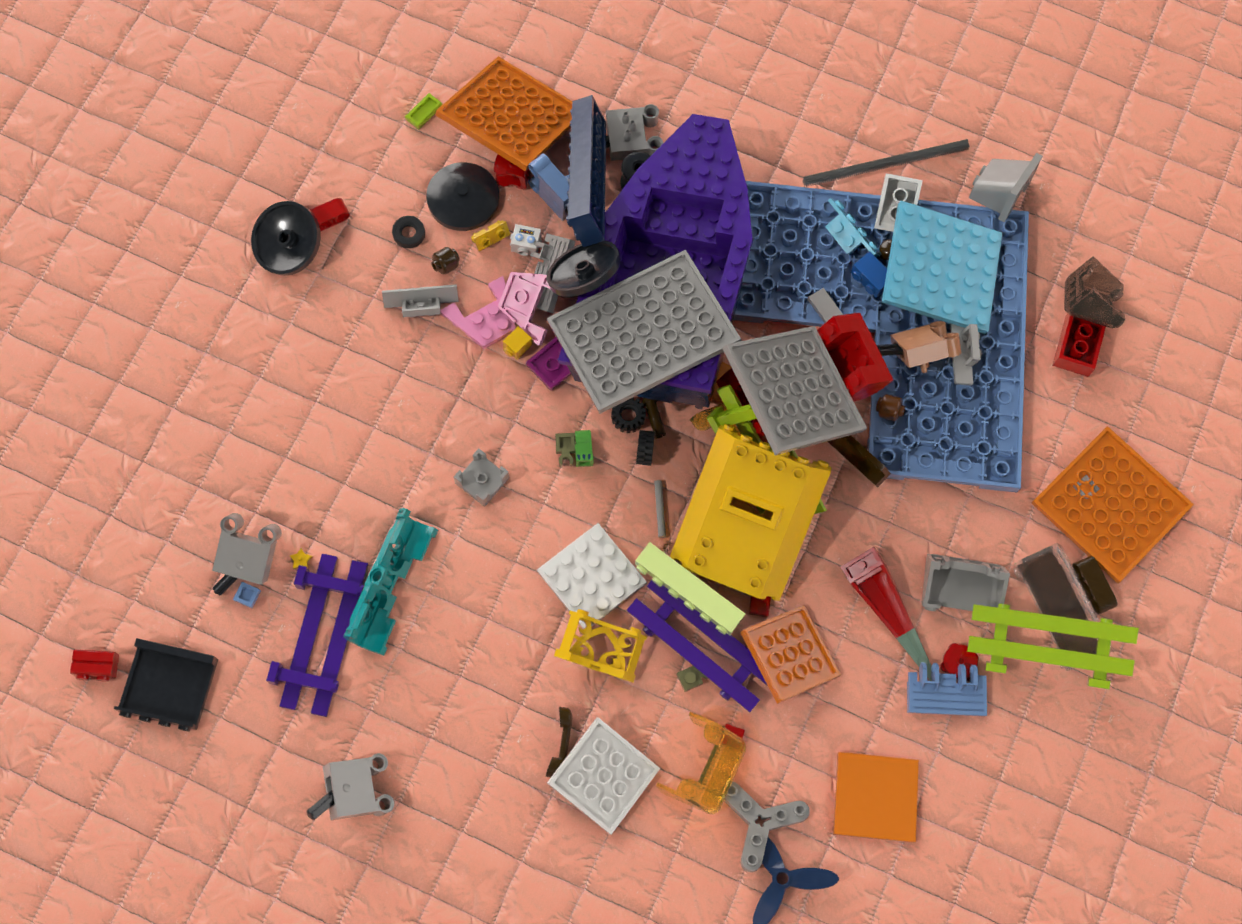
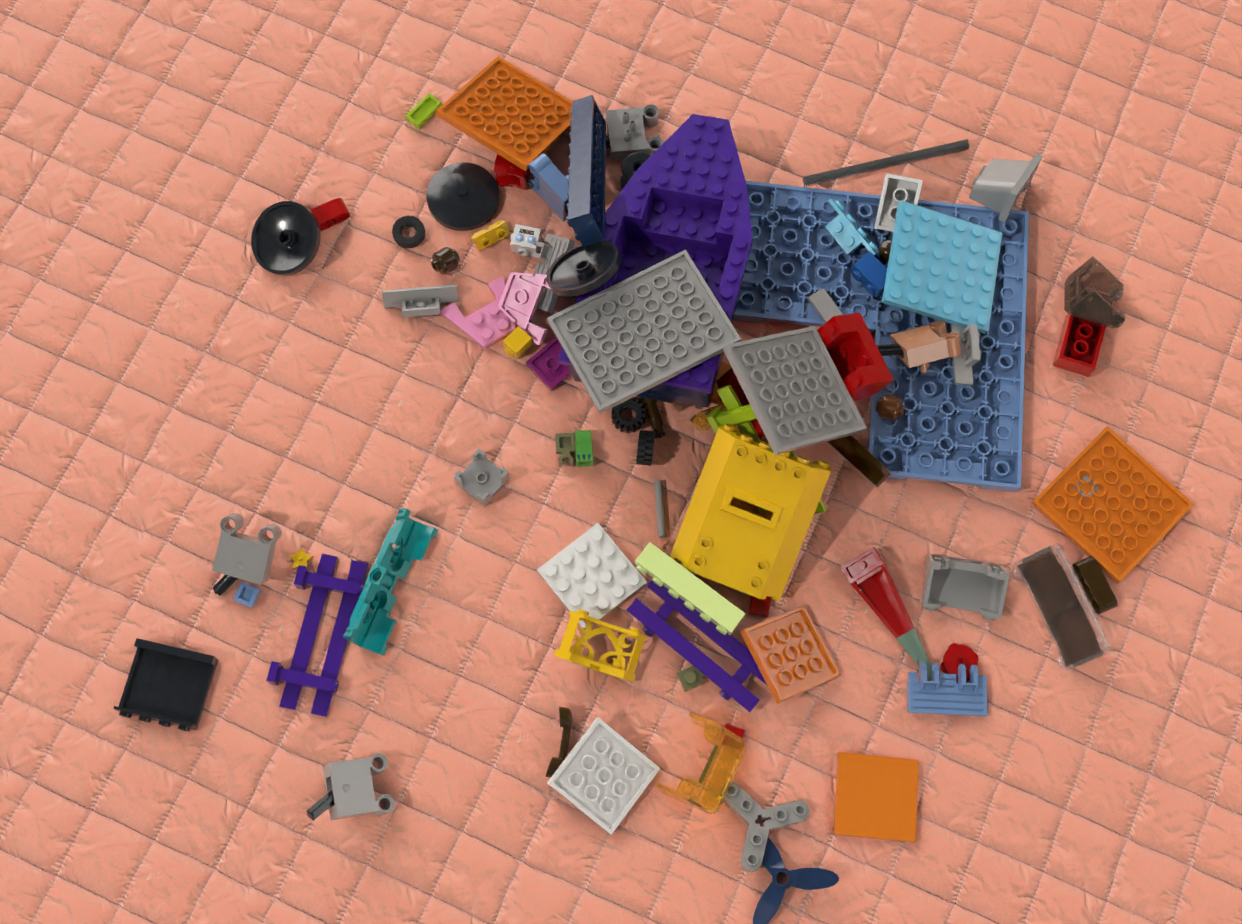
(94, 664): red brick -> none
(1100, 662): lime fence -> none

